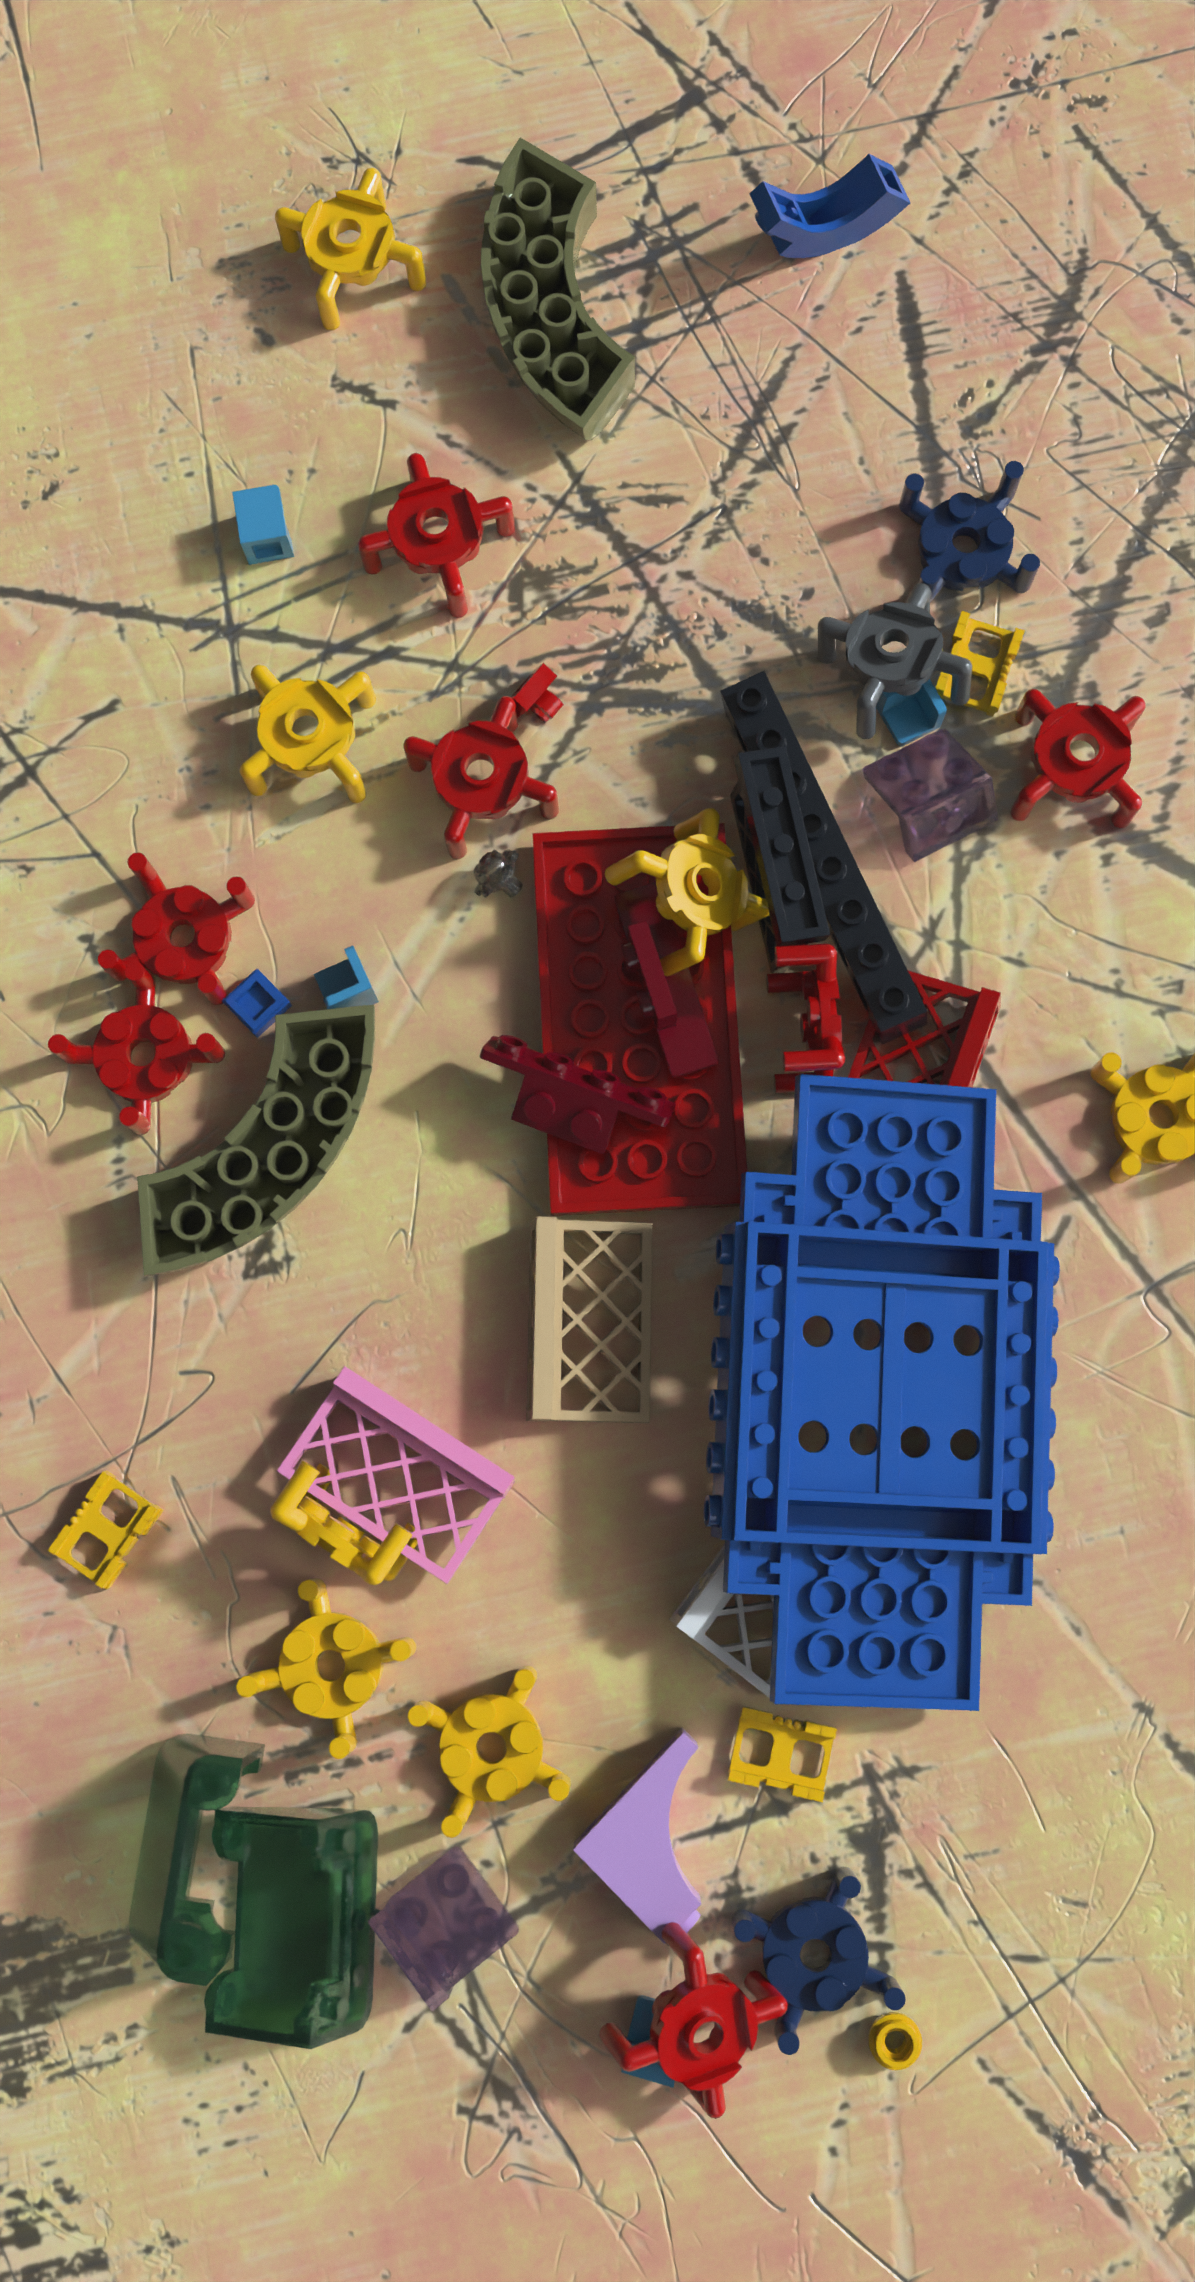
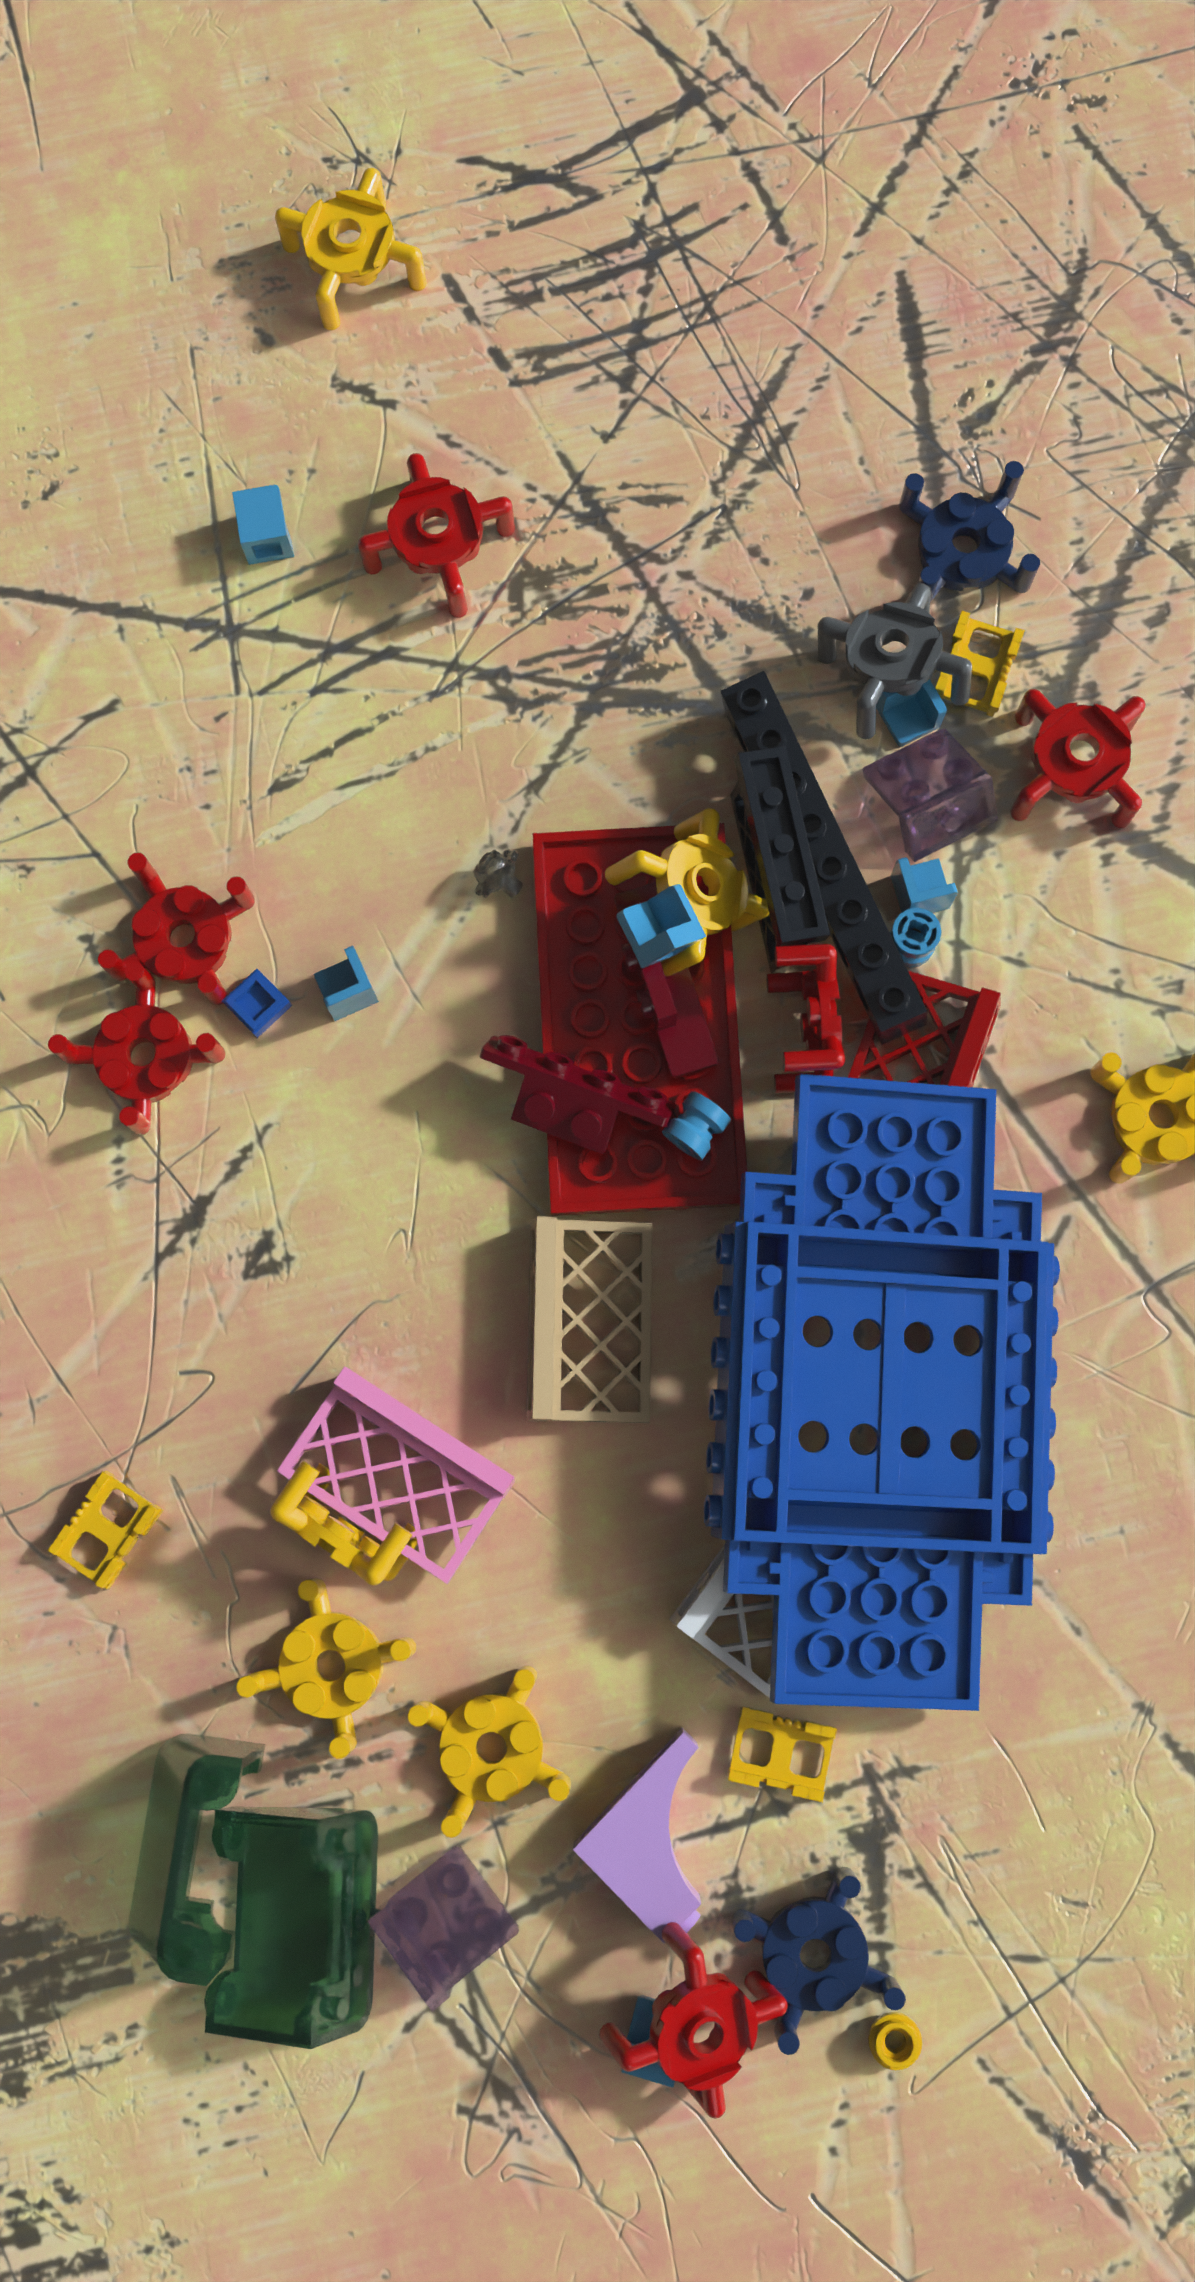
(275, 1150): olive brick -> none
(311, 753): yellow plate -> none
(486, 797): red plate -> none
(533, 294): olive brick -> none
(535, 696): red tile -> none
(661, 926): none -> dark azure panel
(695, 1127): none -> dark azure wheel
(831, 216): blue arch -> none
(914, 946): none -> dark azure wheel
(922, 886): none -> dark azure panel

